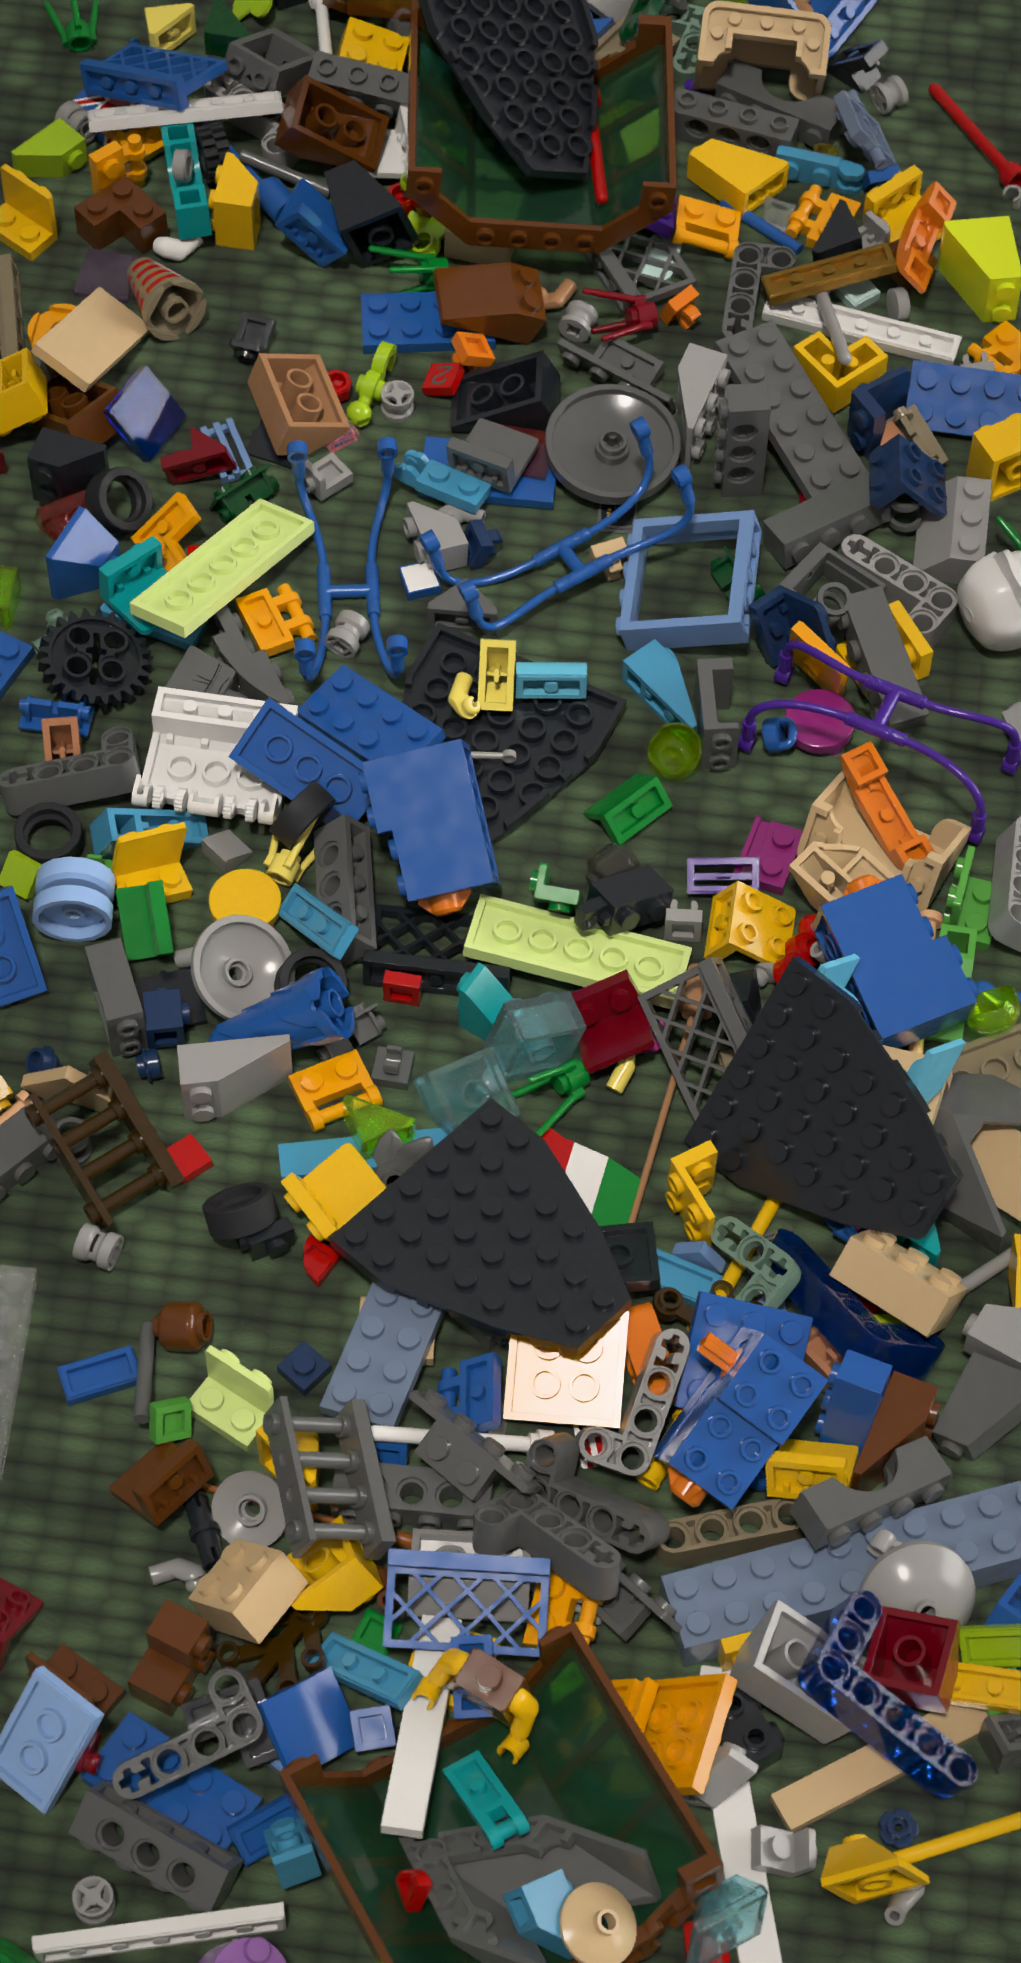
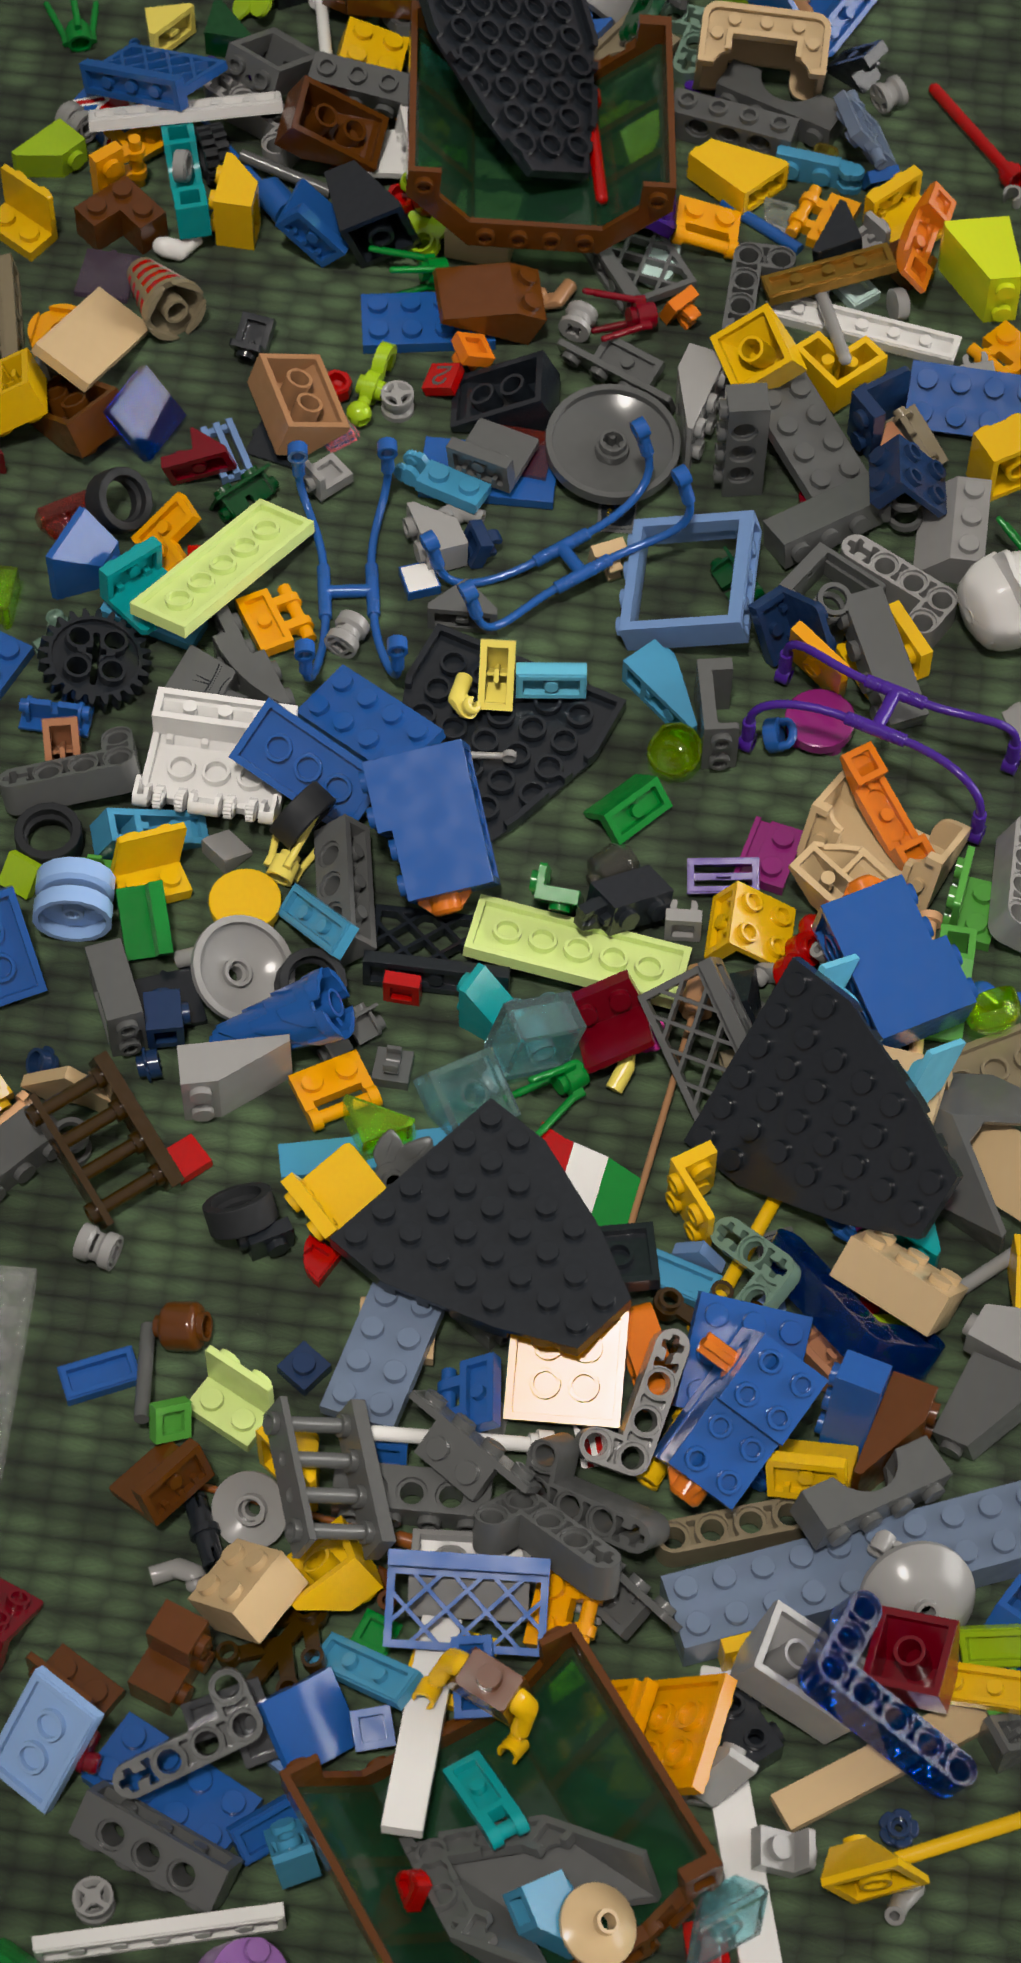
(63, 465): black slope -> none
(758, 350): none -> yellow slope

